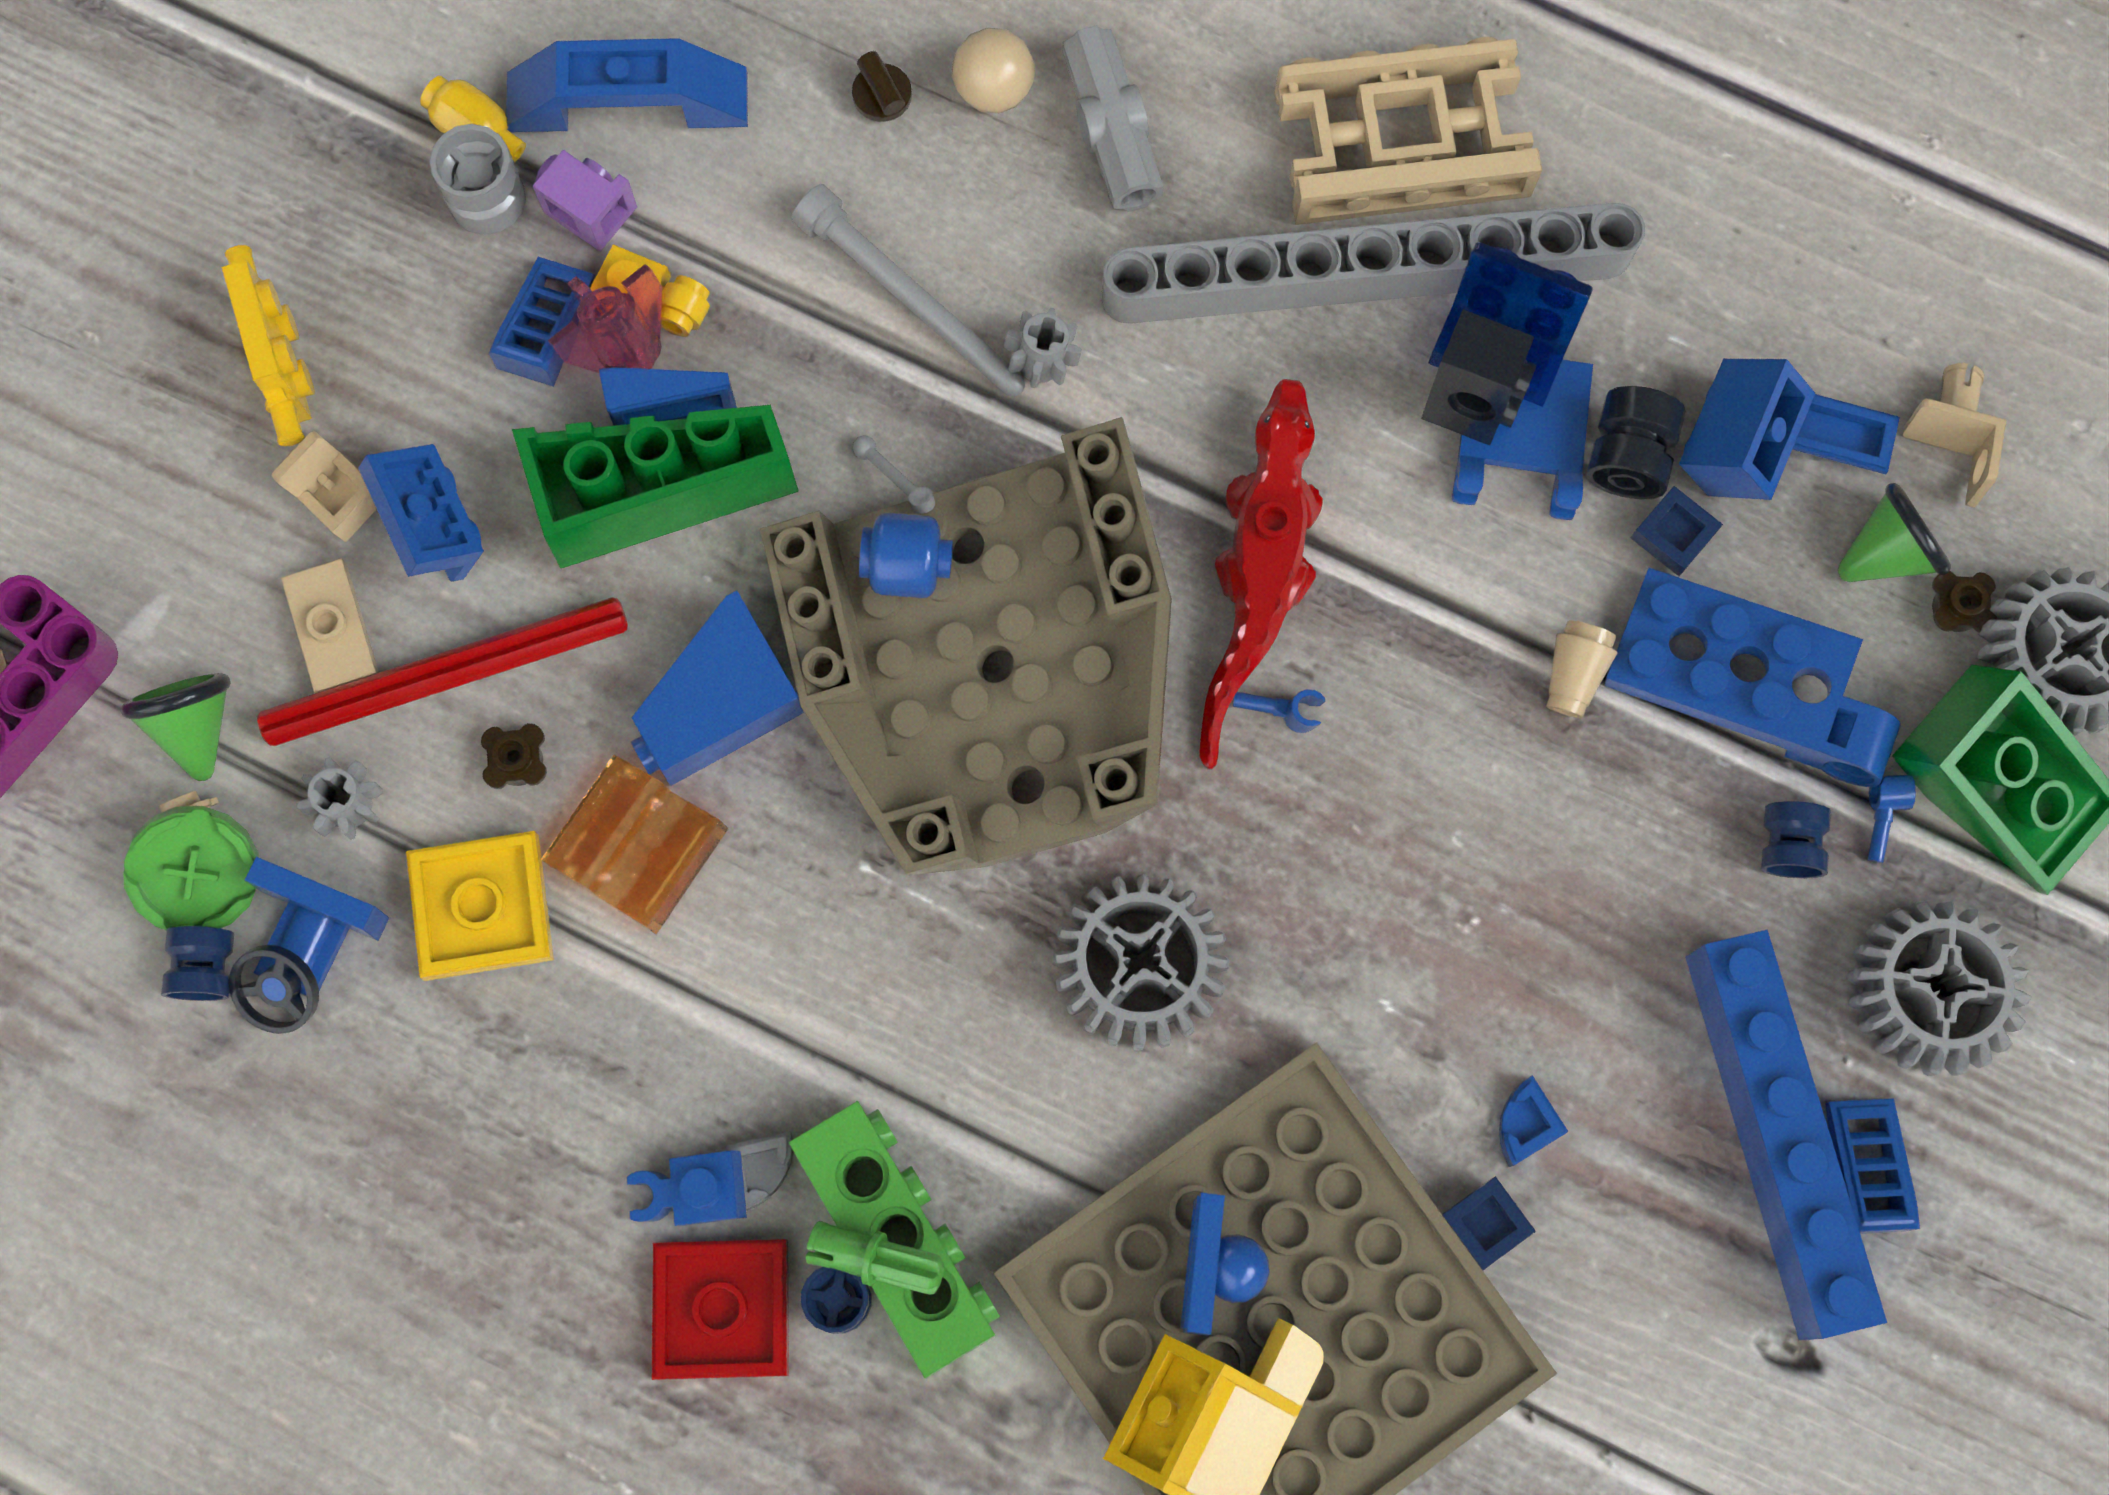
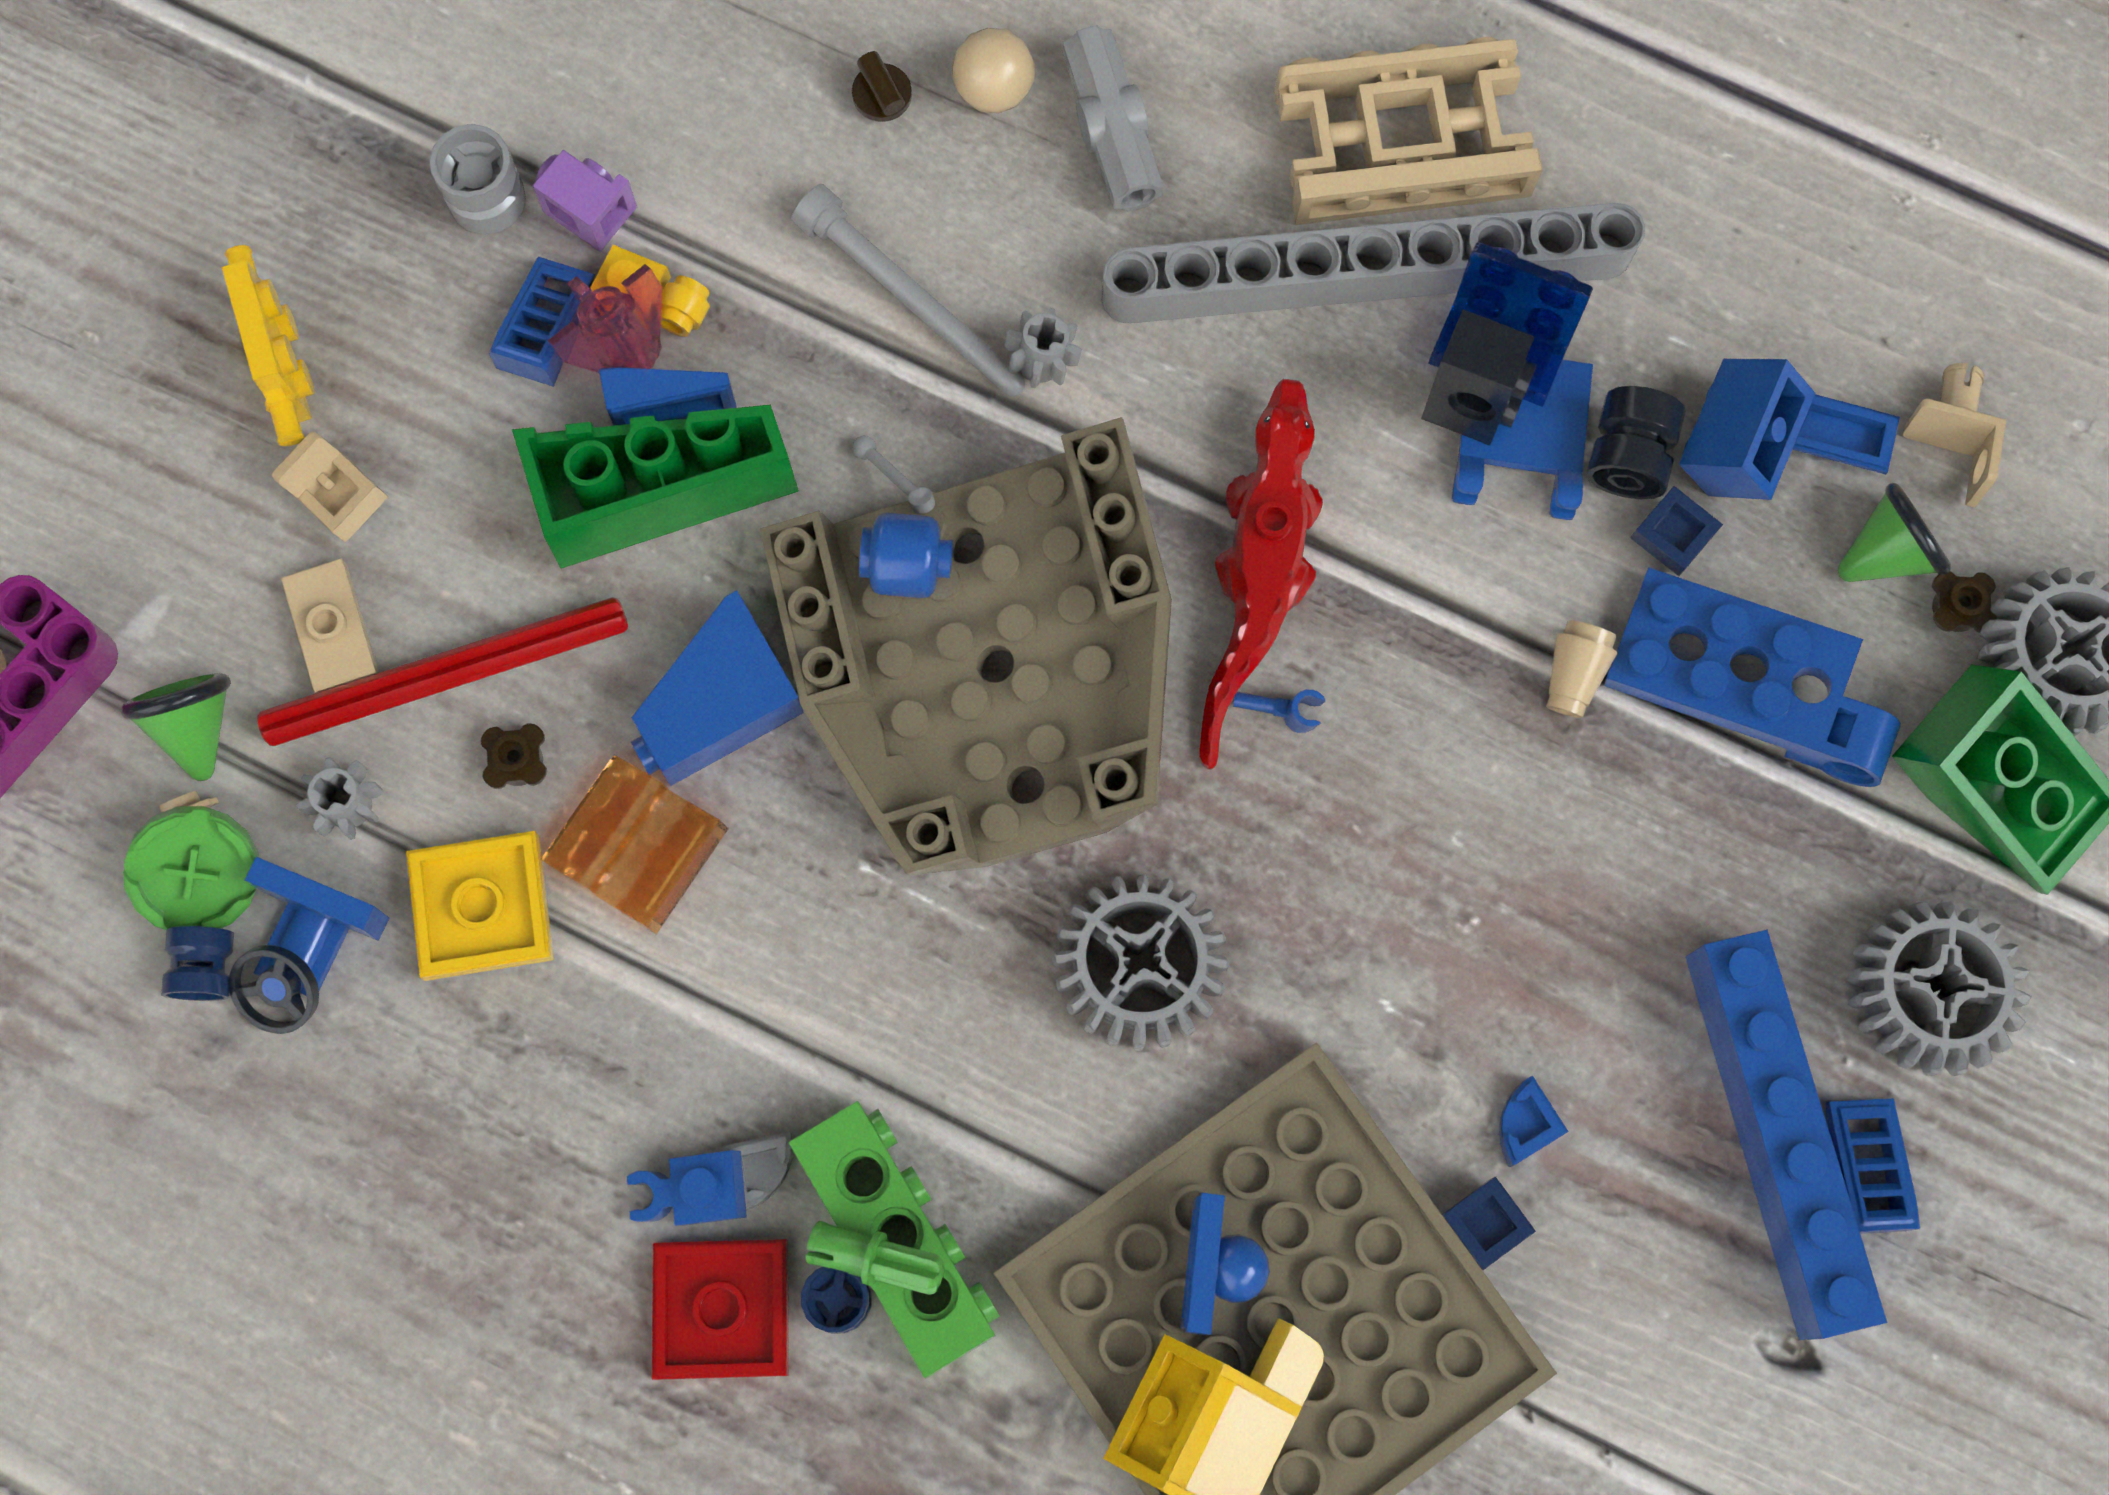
(422, 511): blue bracket -> none
(461, 103): yellow plant -> none
(626, 75): blue slope -> none
(1796, 839): dark blue wheel -> none
(1893, 793): blue hand -> none

